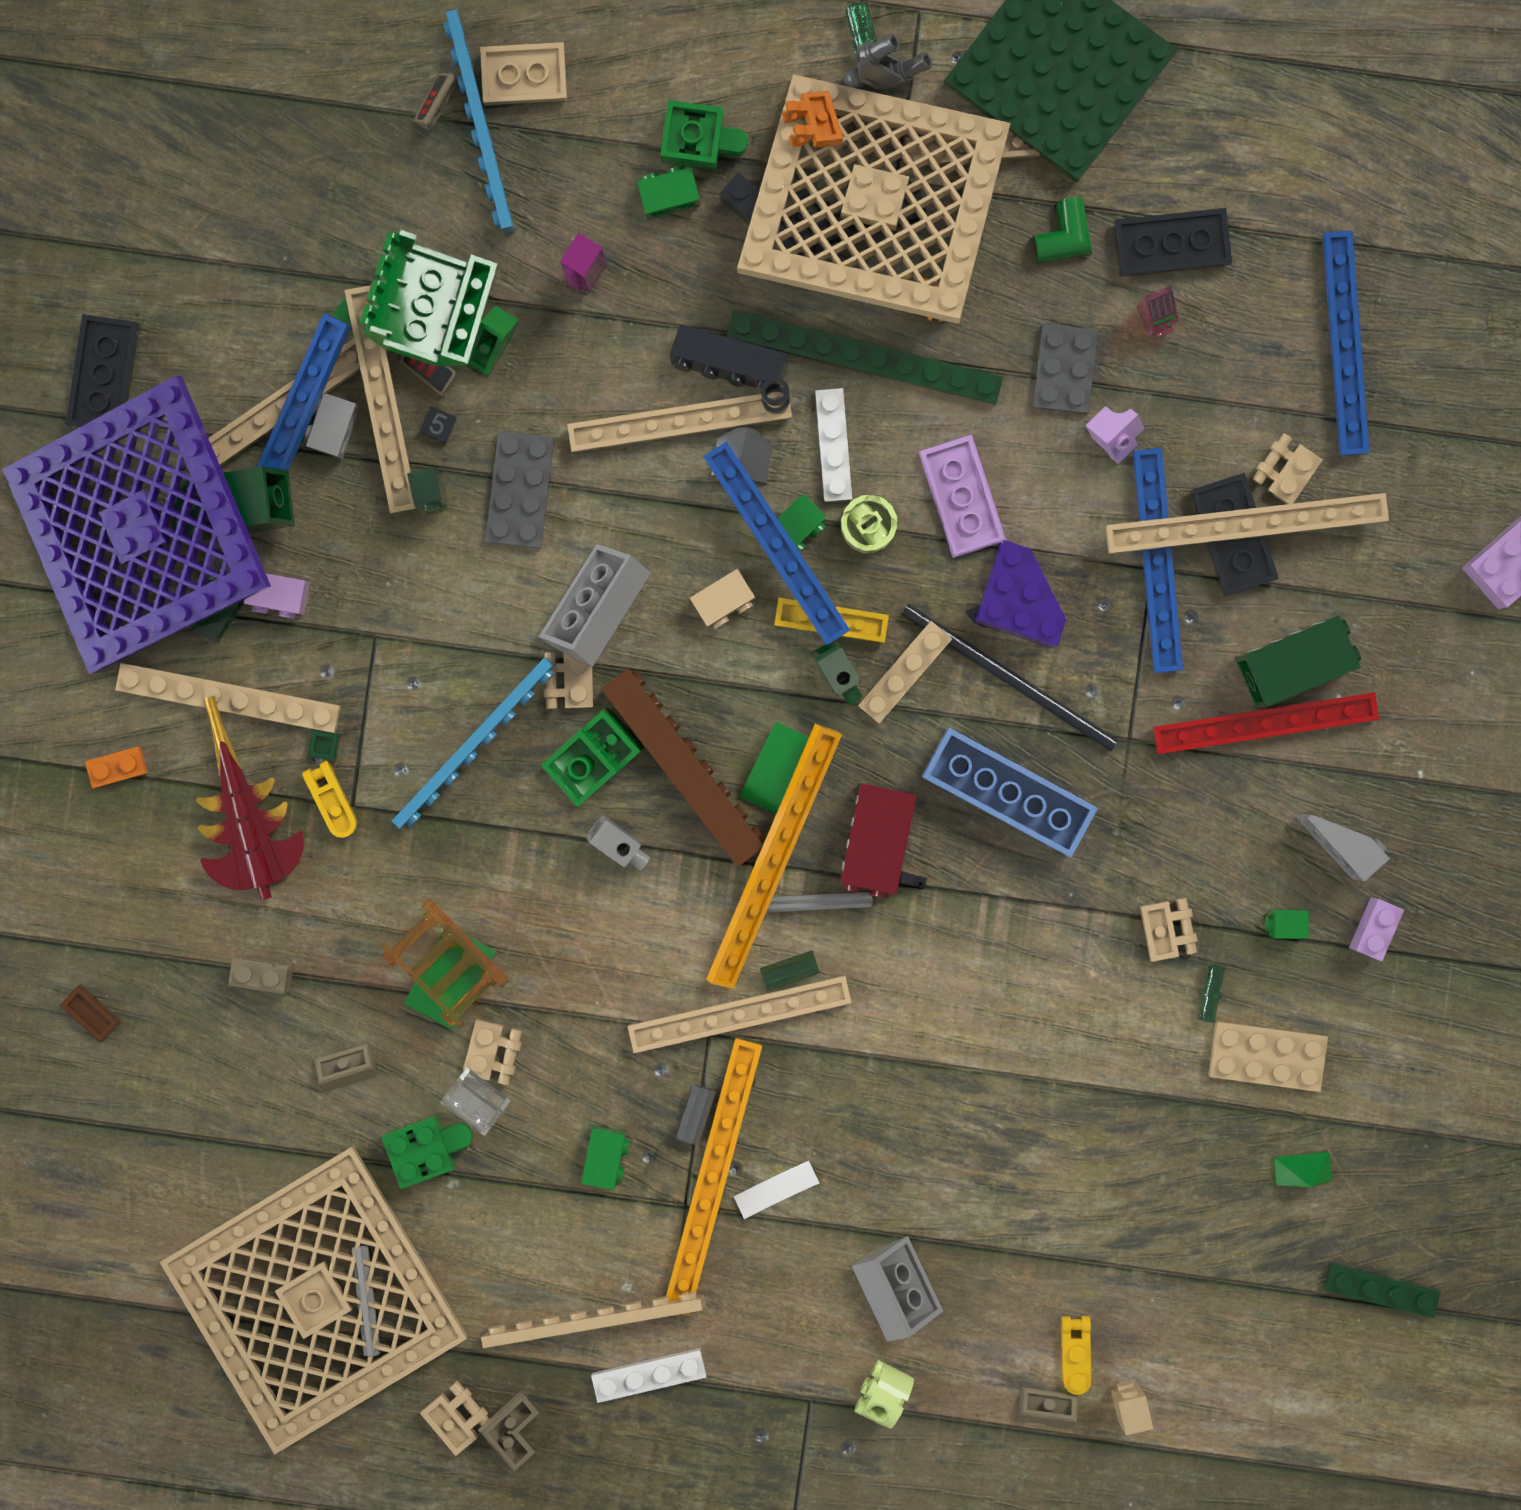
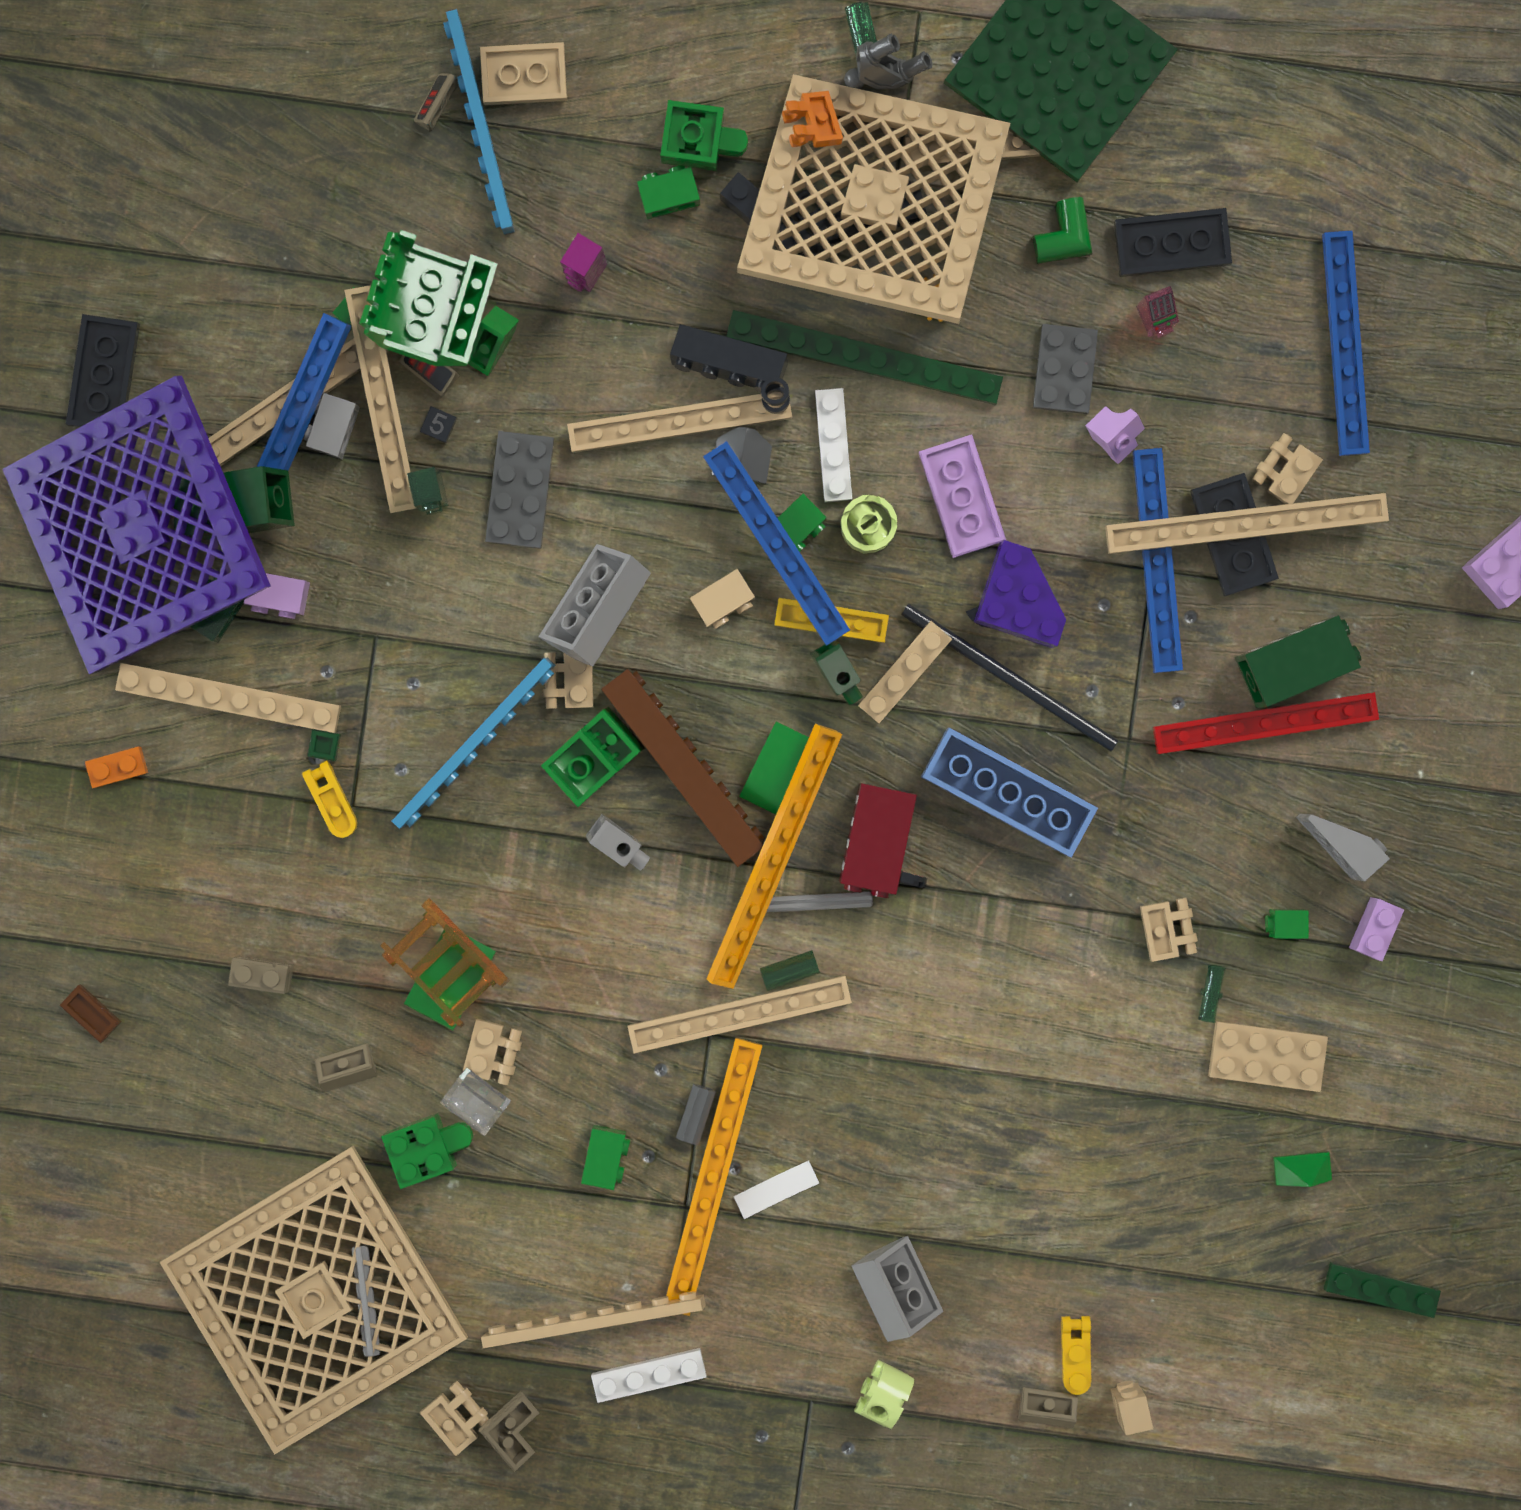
(253, 855): dark red animal -> none

